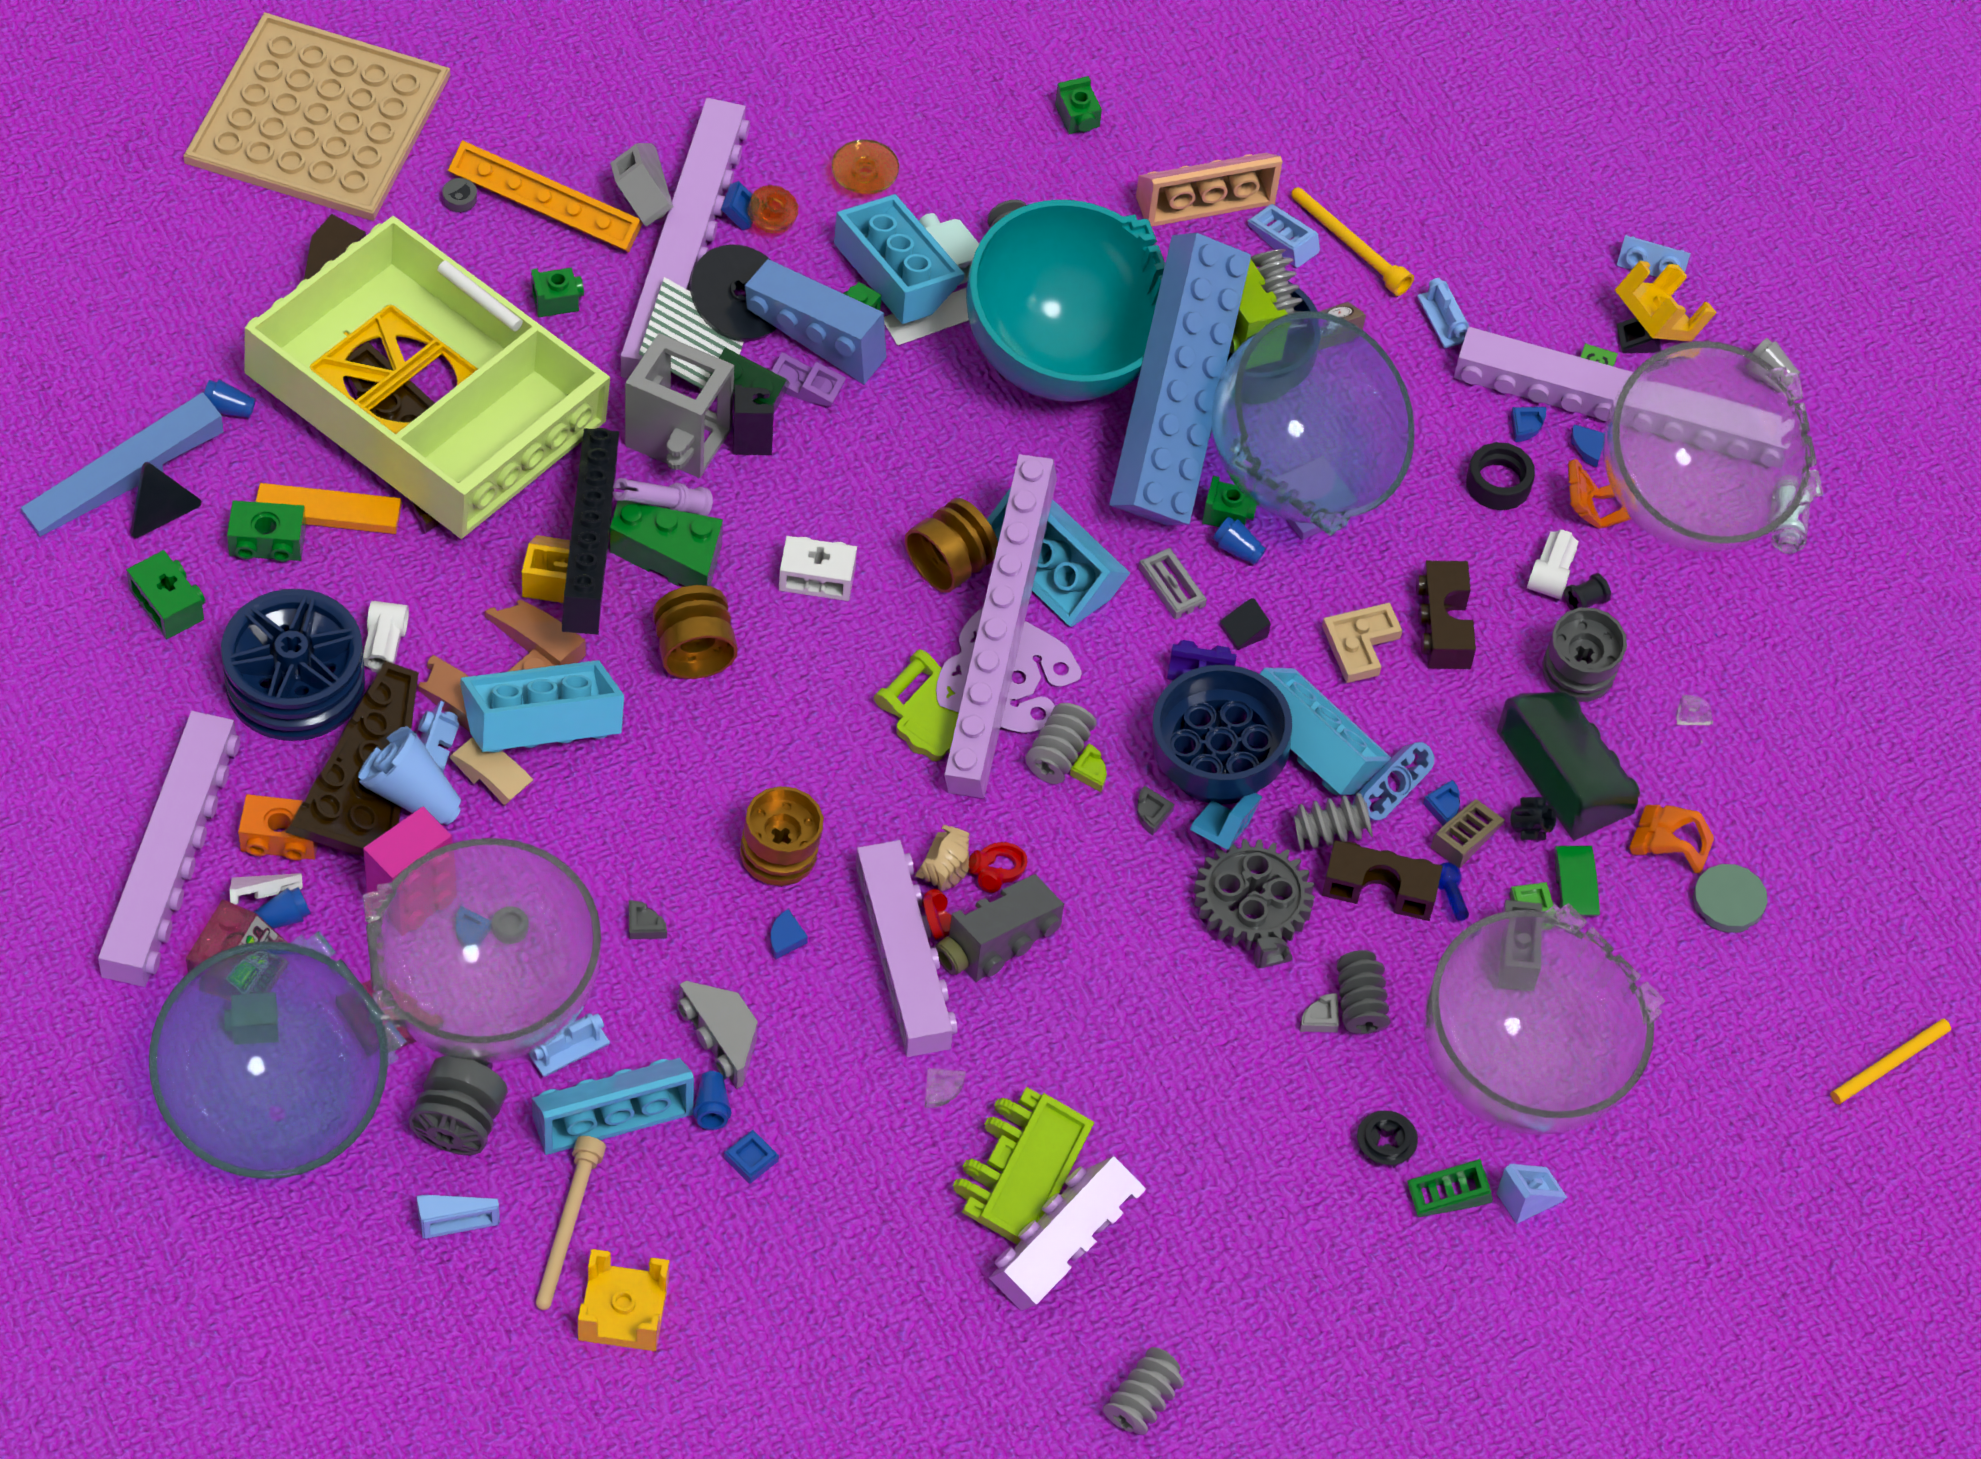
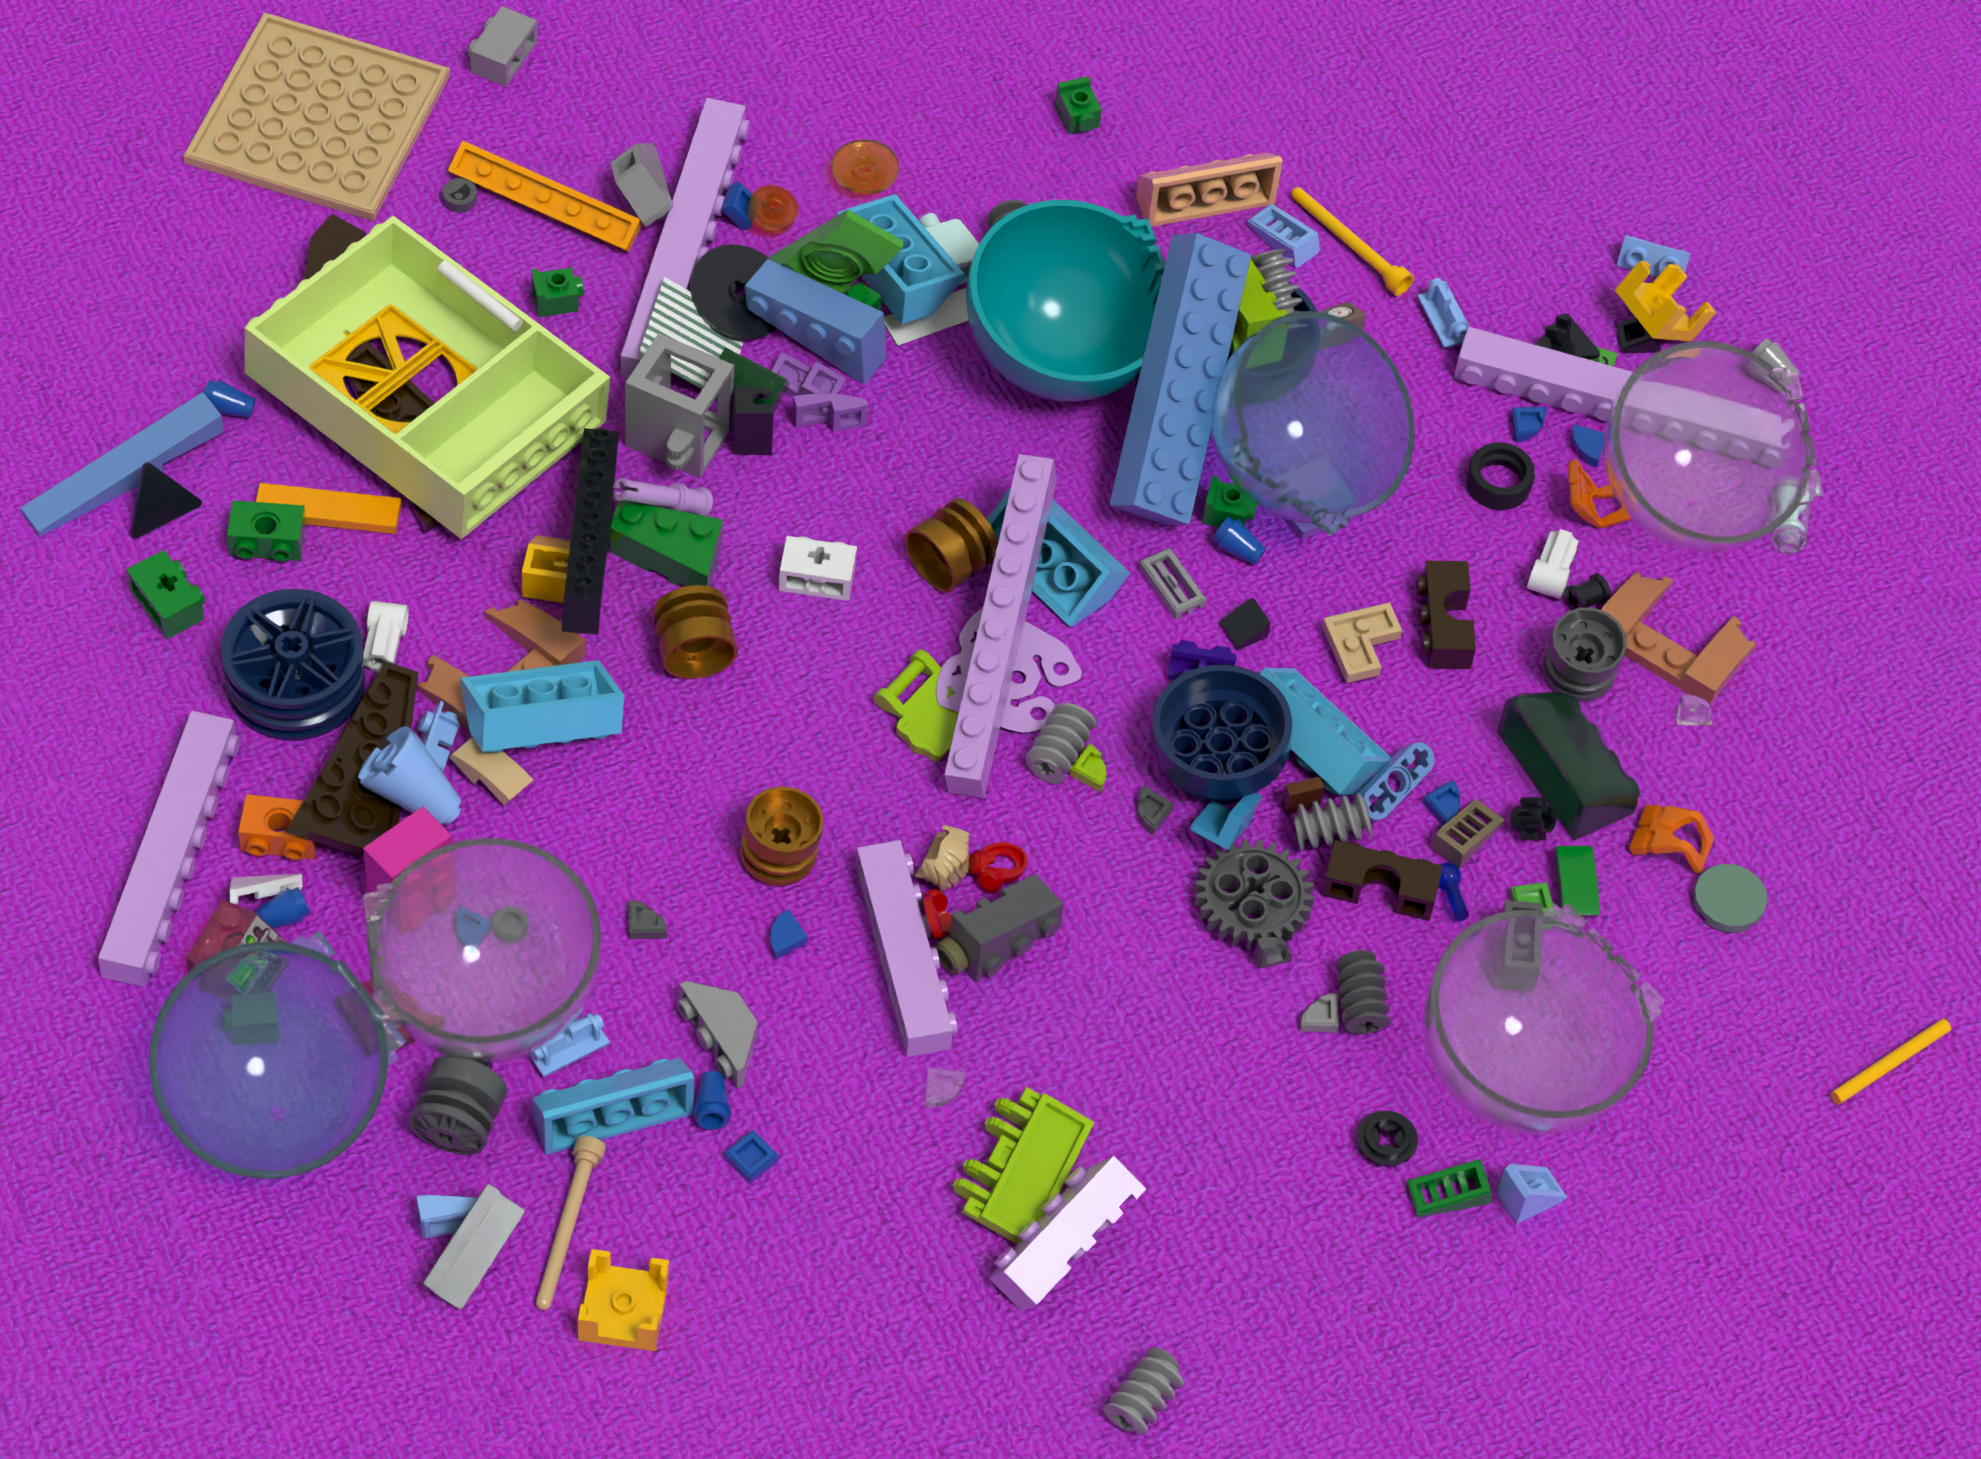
(473, 1247): none -> panel
(503, 46): none -> light grey brick
(840, 251): none -> bright green slope
(840, 410): none -> medium lavender slope
(1303, 793): none -> reddish brown tile
(1568, 338): none -> black piece
(1696, 675): none -> nougat wedge

